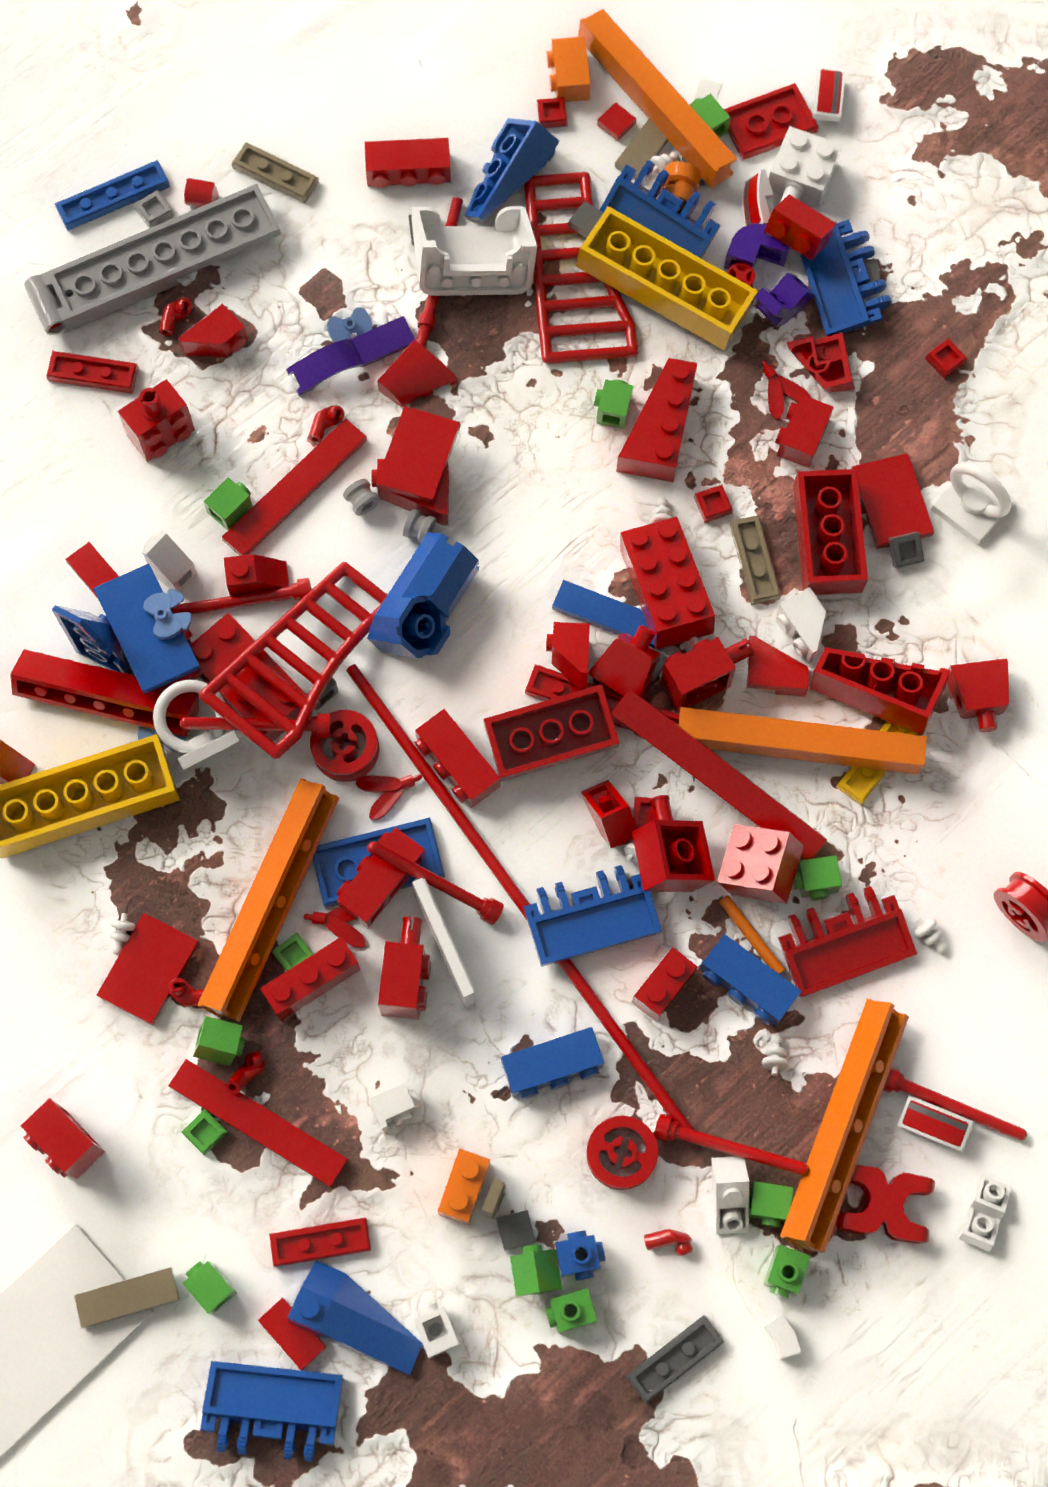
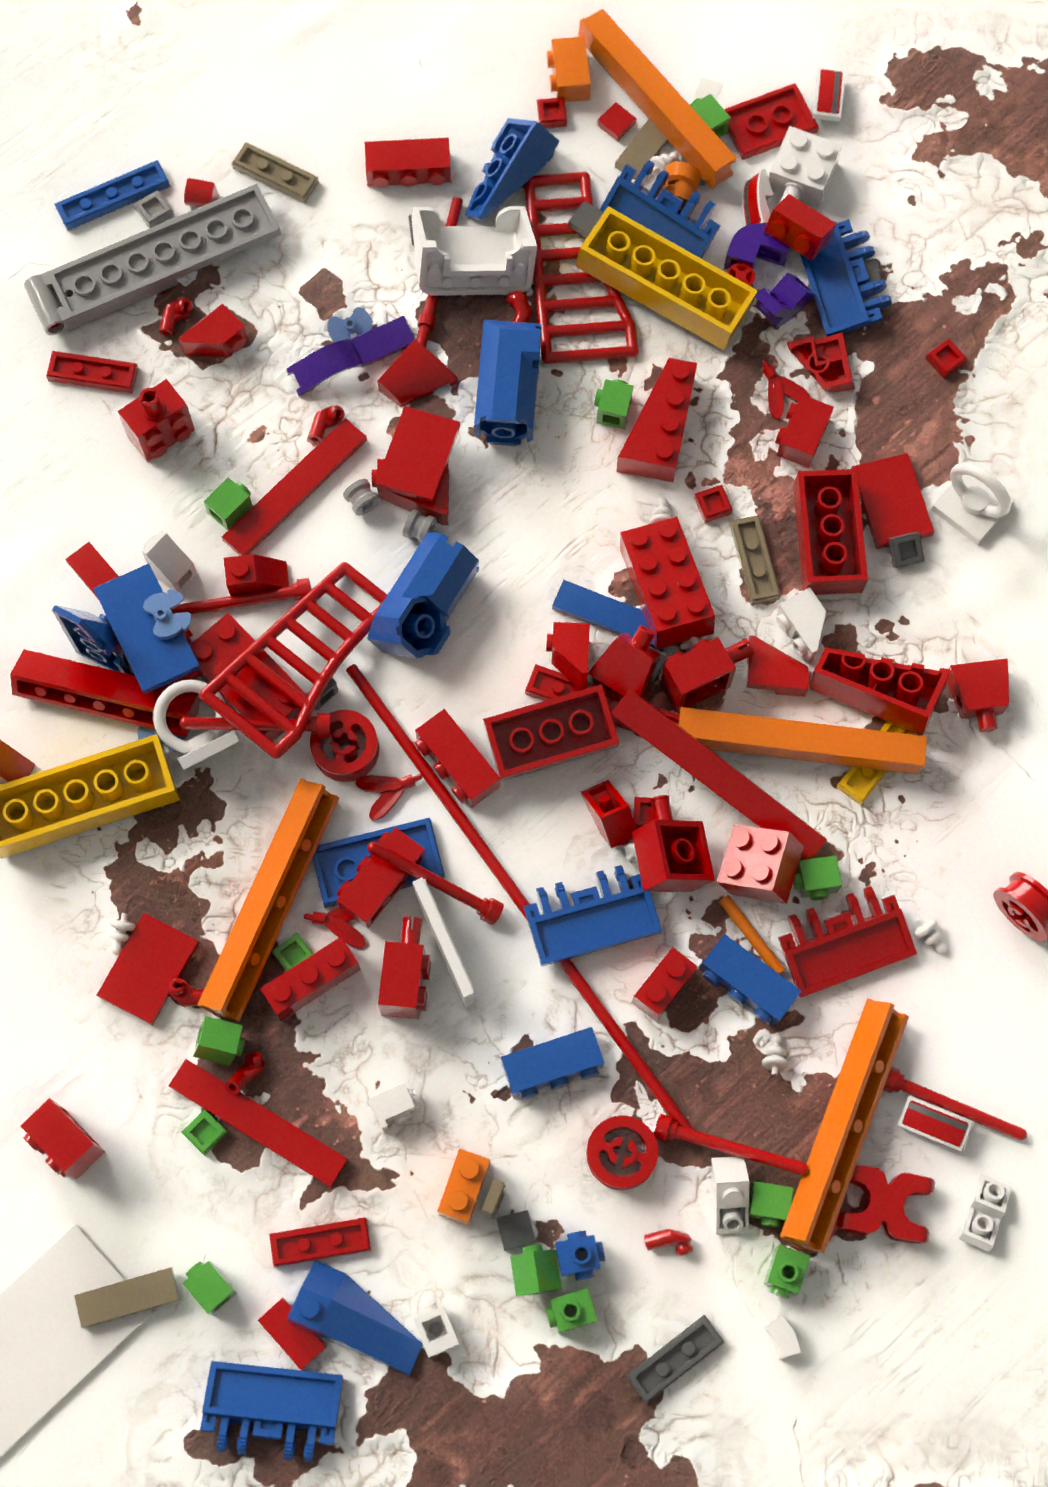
(507, 382): none -> blue brick
(521, 305): none -> red arm

